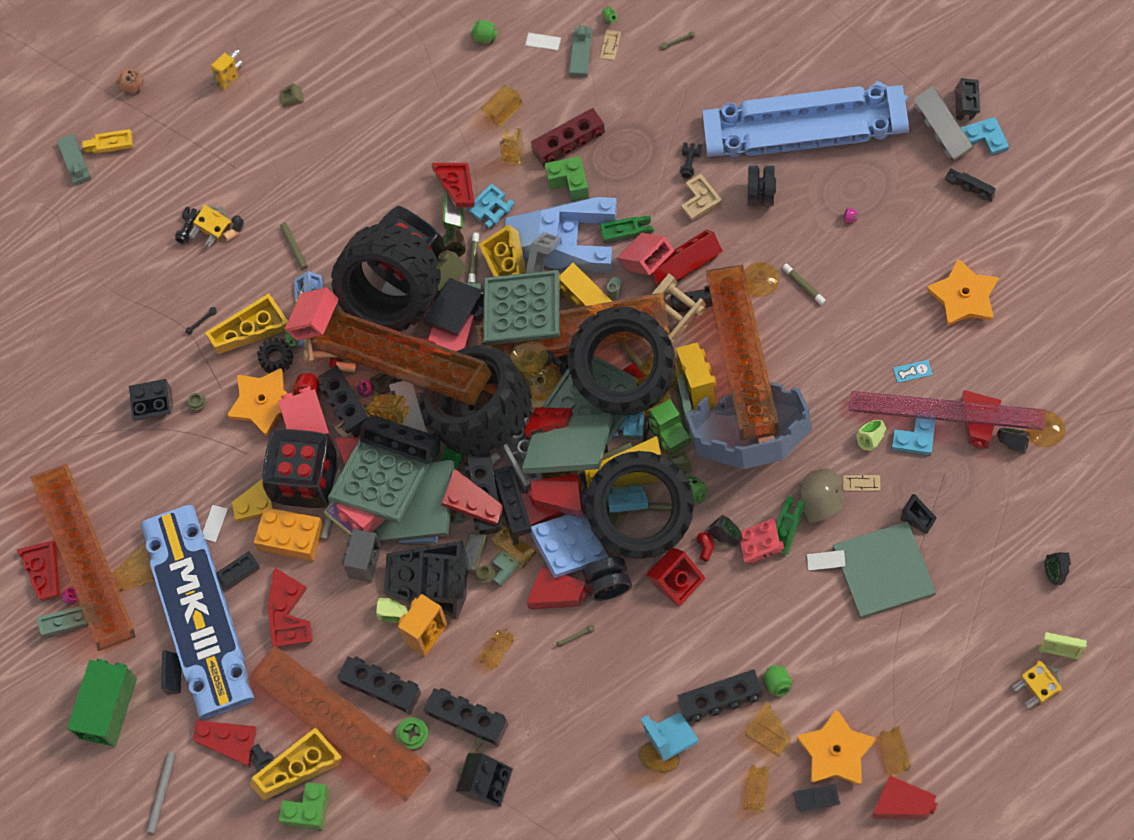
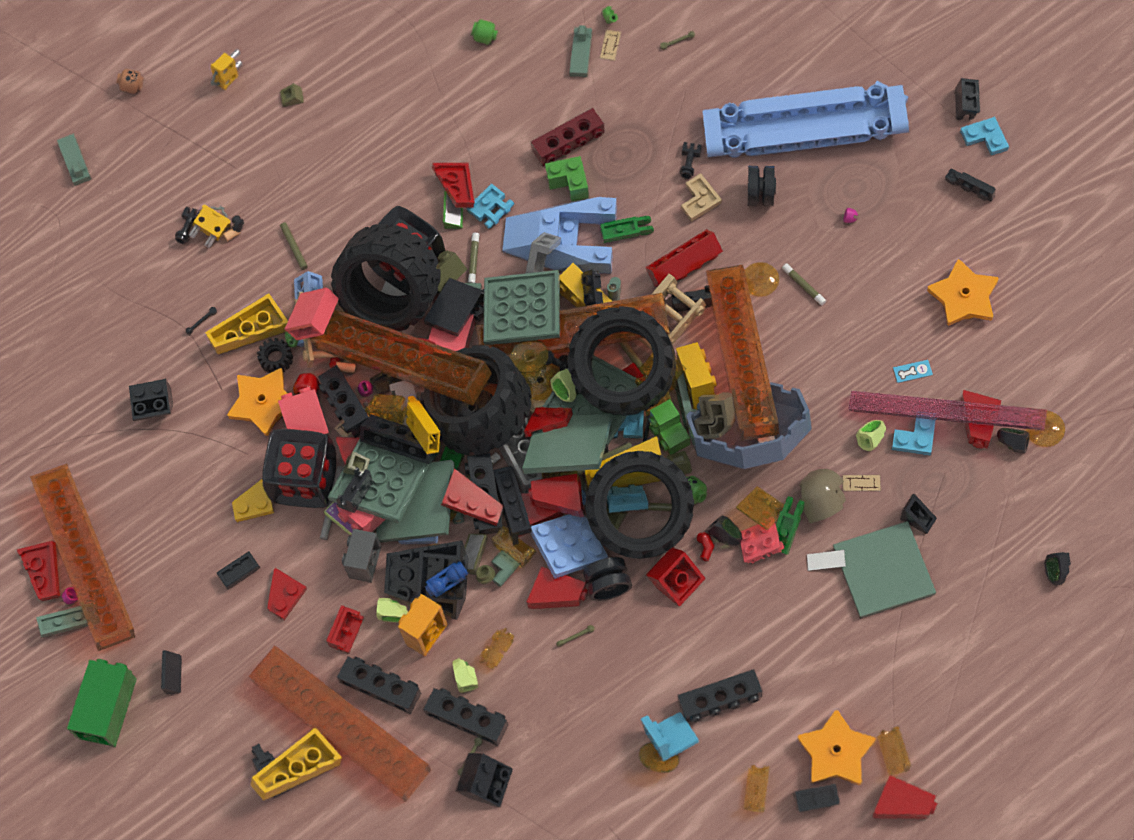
(109, 142): yellow hinge -> none
(134, 569): clear yellow wing -> none
(161, 793): light grey bar -> none
(196, 401): olive plate -> none
(197, 612): panel -> none
(214, 523): white sticker -> none
(227, 739): red wing -> none
(288, 534): light orange brick -> none
(288, 629): red wing -> none
(311, 812): bright green brick -> none
(345, 629): none -> red hinge
(355, 491): none -> black hinge
(356, 460): none -> olive slope
(407, 726): bright green gear -> none
(422, 426): none -> yellow hinge
(454, 241): dark brown rock -> none
(454, 573): none -> blue piece
(464, 675): none -> yellowish green rock
(502, 105): clear yellow hinge -> none
(504, 252): yellow wedge -> none
(512, 147): clear yellow hinge -> none
(543, 41): white sticker -> none
(563, 386): none -> yellowish green rock
(591, 281): none -> black hinge
(645, 254): coral brick -> none
(717, 415): none -> dark tan brick
(761, 508): none -> clear yellow hinge
(768, 731): clear yellow wing -> none
(777, 680): bright green head -> none
(943, 123): light grey wedge -> none
(1042, 682): yellow piece -> none
(1062, 645): yellowish green tile -> none

